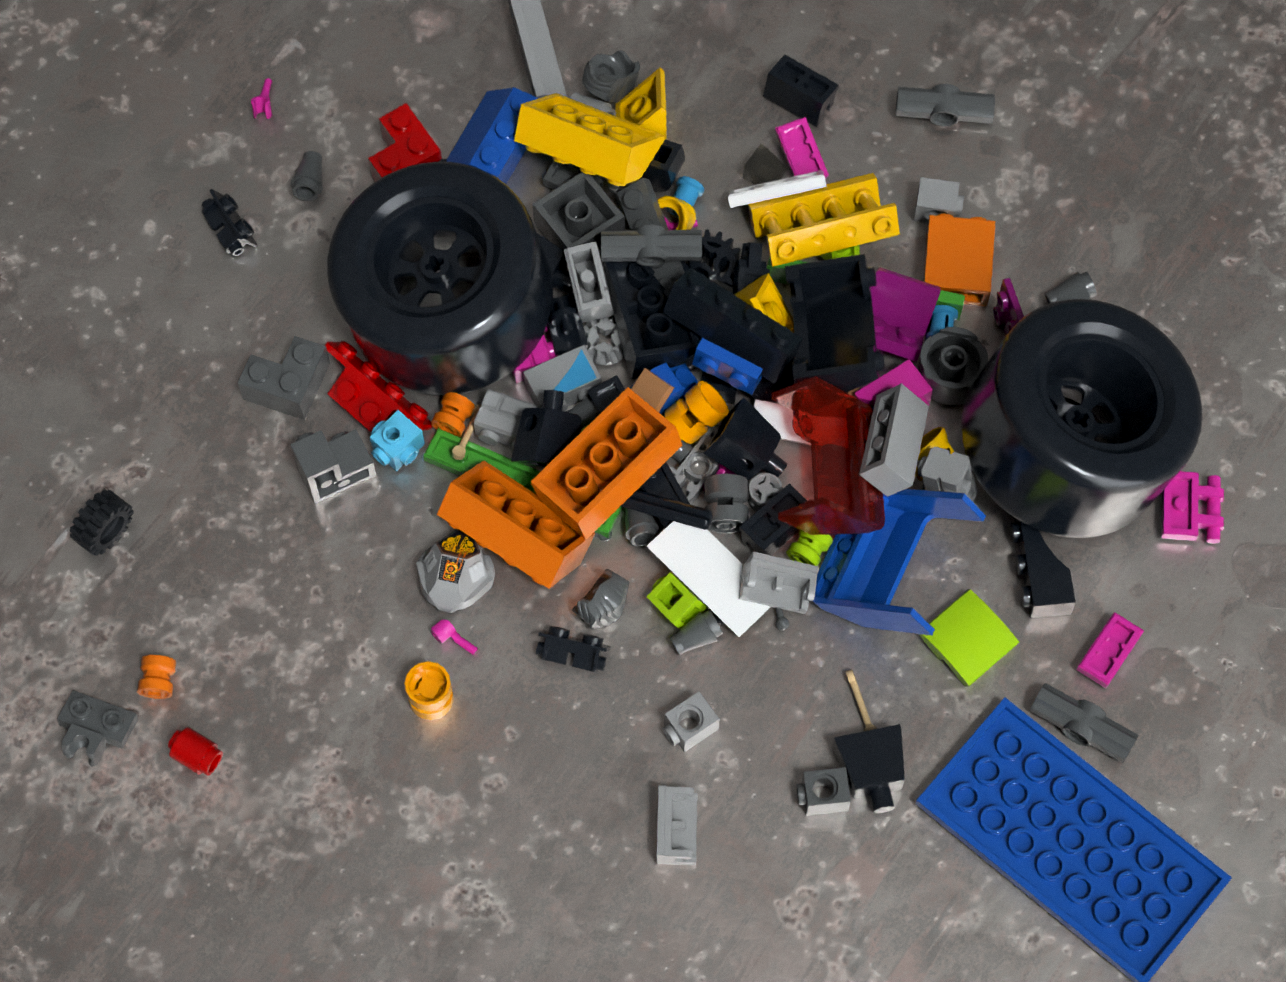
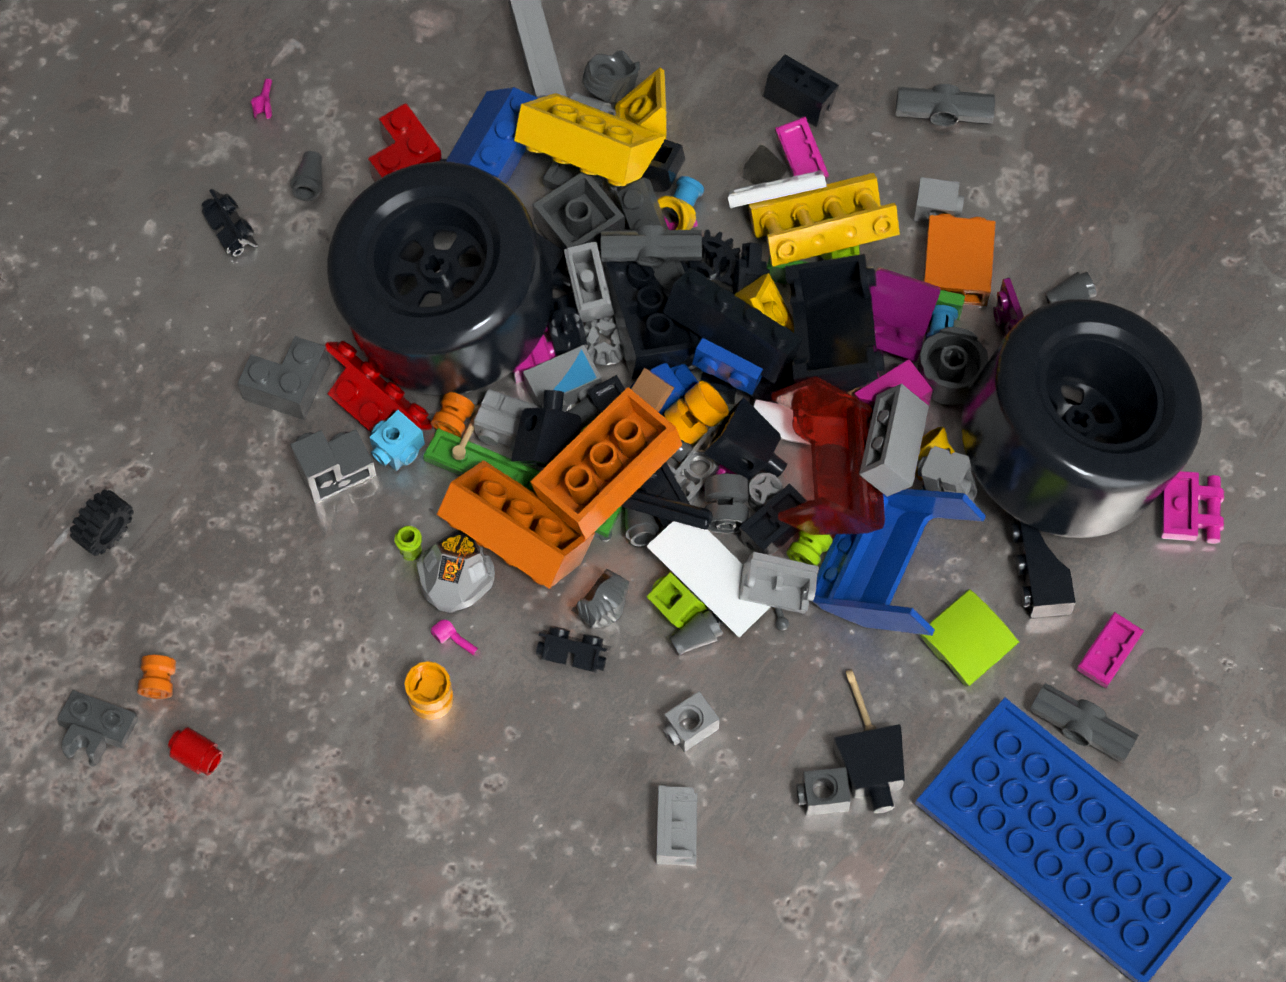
(408, 541): none -> lime pin

